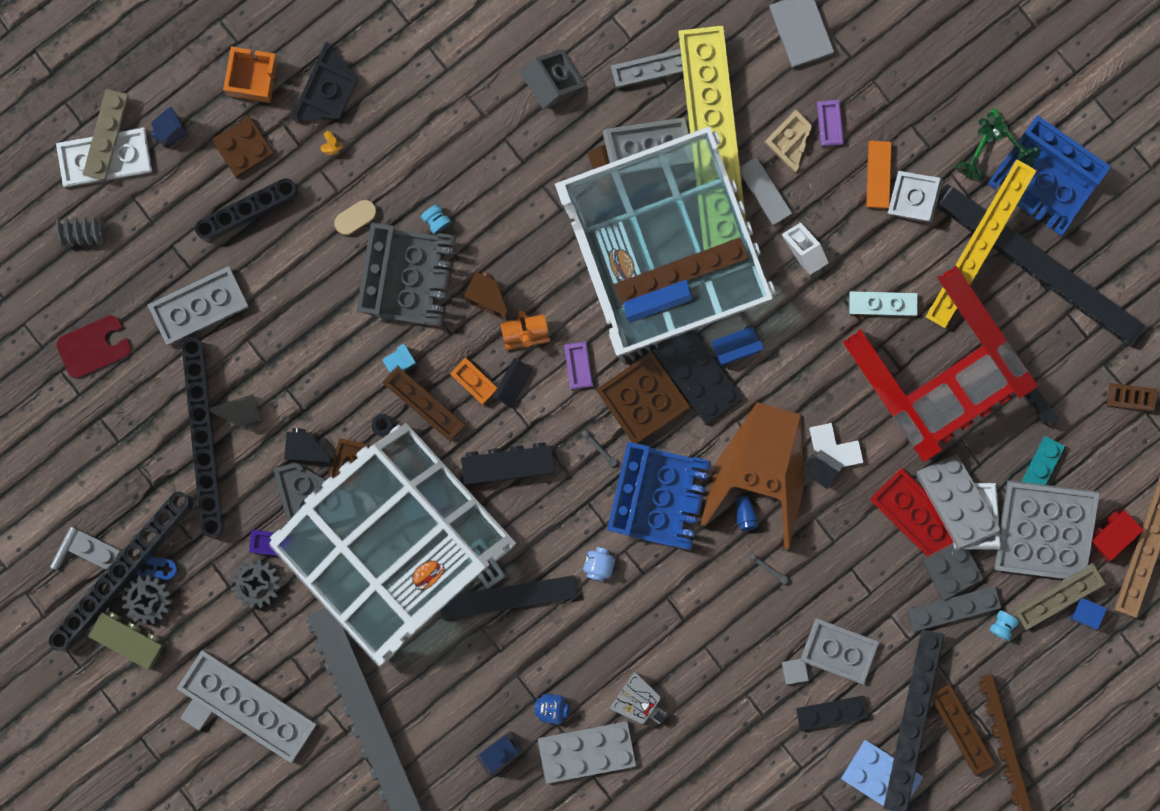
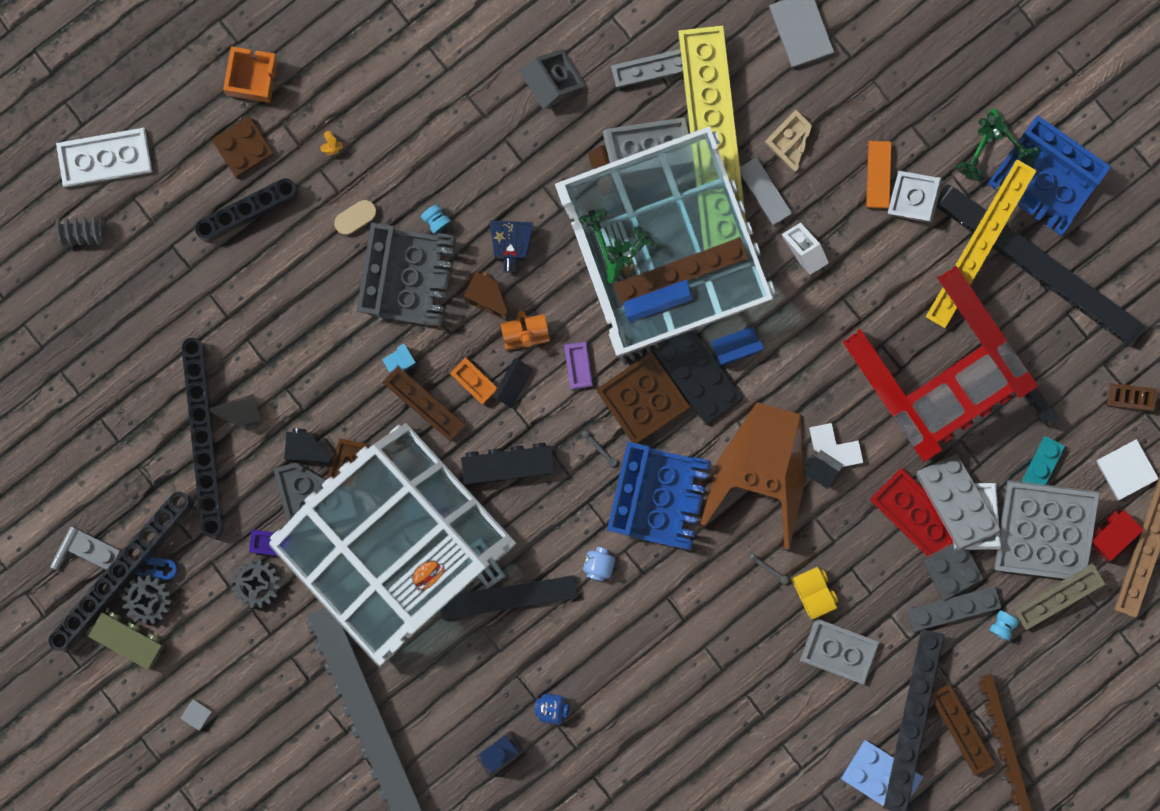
(87, 348): dark red piece -> none
(105, 135): dark tan plate -> none
(167, 128): dark blue slope -> none
(198, 306): light grey plate -> none
(246, 706): light grey plate -> none
(326, 89): black wing -> none
(380, 418): black plate -> none
(511, 242): none -> dark blue torso
(586, 752): light grey plate -> none
(619, 254): none -> dark green plant
(638, 701): light grey torso -> none
(746, 515): blue cone -> none
(794, 671): light grey tile -> none
(814, 592): none -> yellow brick
(830, 123): medium lavender tile -> none
(831, 713): black plate -> none
(883, 304): light aqua plate -> none
(1088, 614): blue panel -> none
(1127, 469): none -> white tile

